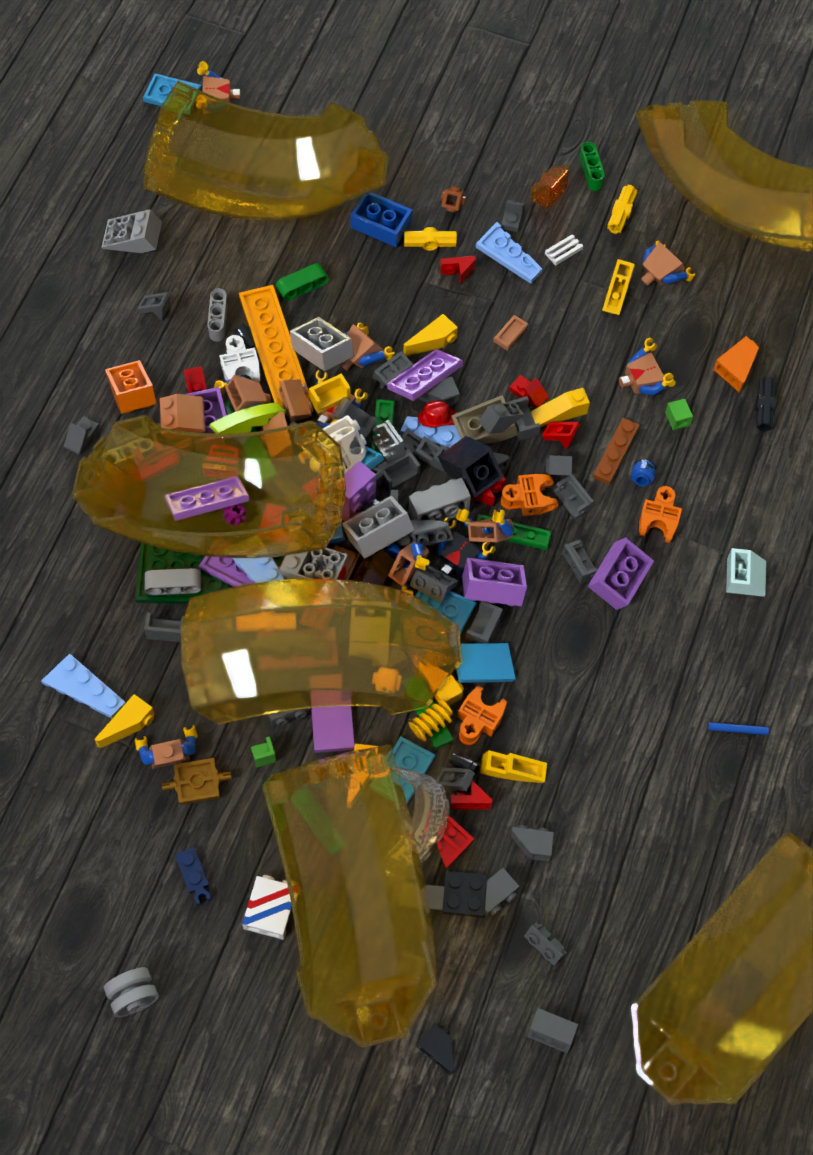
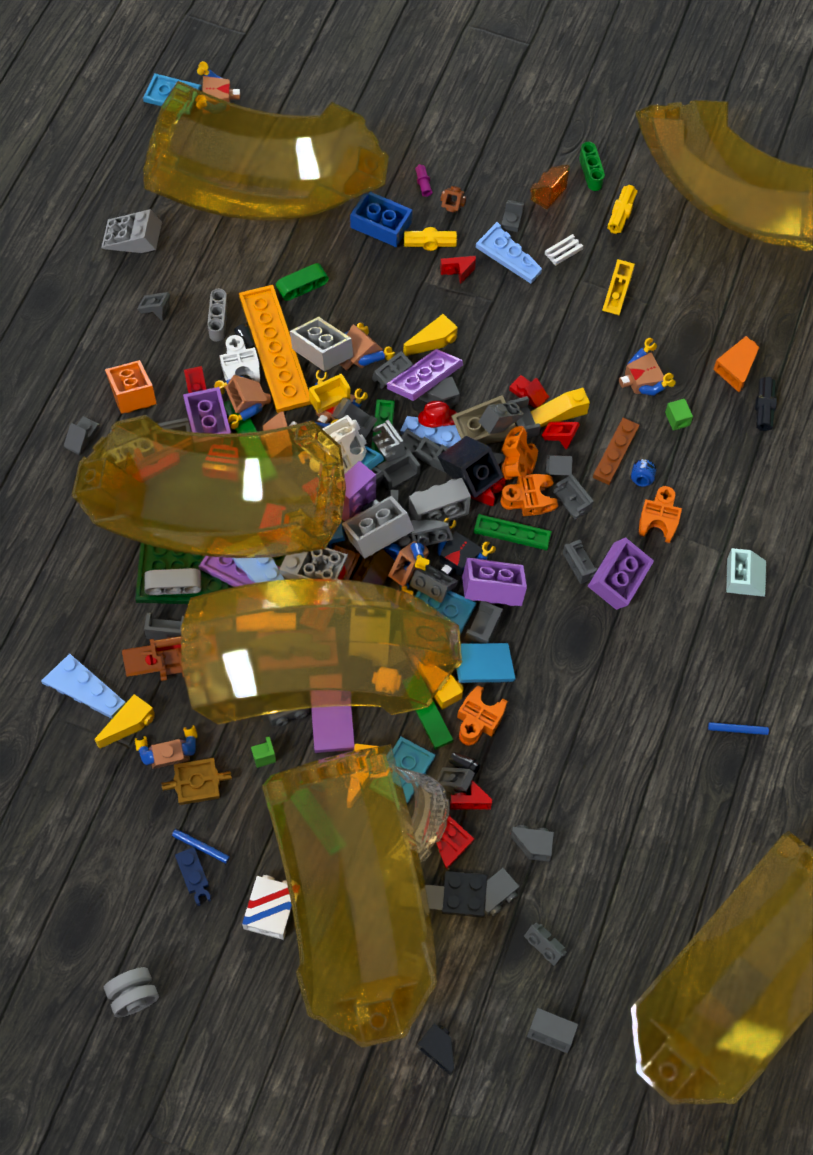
(160, 655): none -> dark orange piece
(182, 413): nougat slope -> none
(201, 846): none -> blue bar
(206, 498): medium lavender tile -> none
(234, 514): magenta gear -> none
(245, 419): lime slope -> none
(294, 400): nougat slope -> none
(423, 180): none -> magenta axle
(431, 720): yellow piece -> none
(487, 530): torso -> none
(510, 332): nougat tile -> none
(513, 767): yellow slope -> none
(518, 454): none -> orange piece
(663, 266): nougat torso -> none

